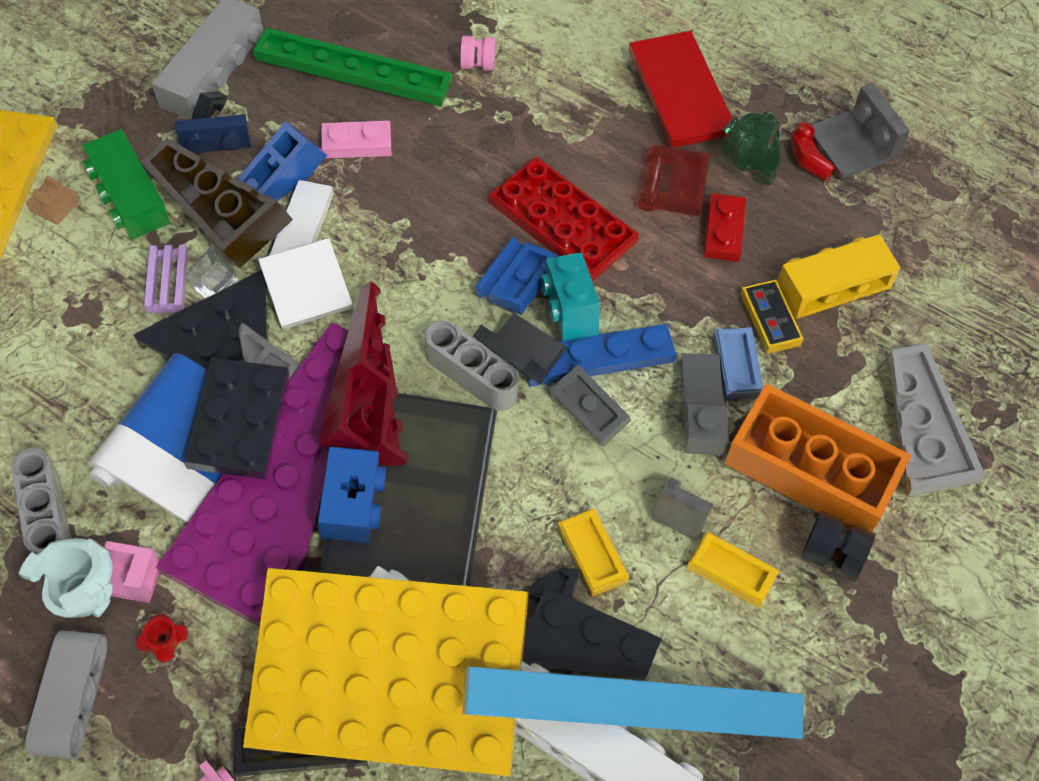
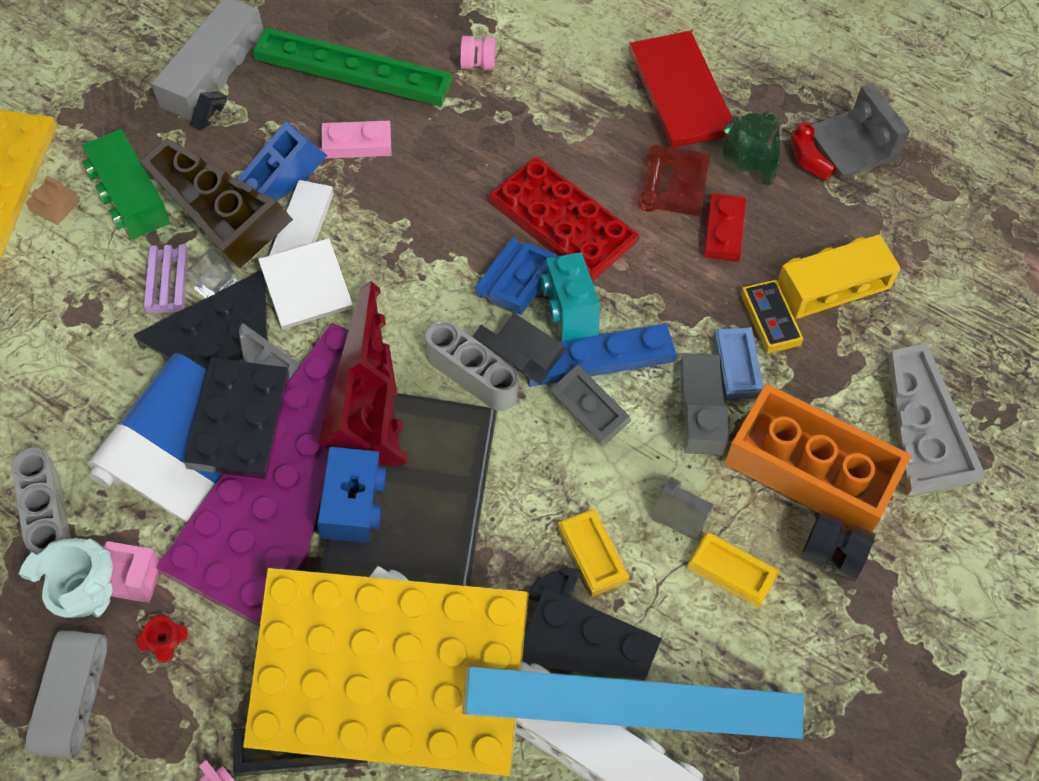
(214, 133): dark blue plate -> none

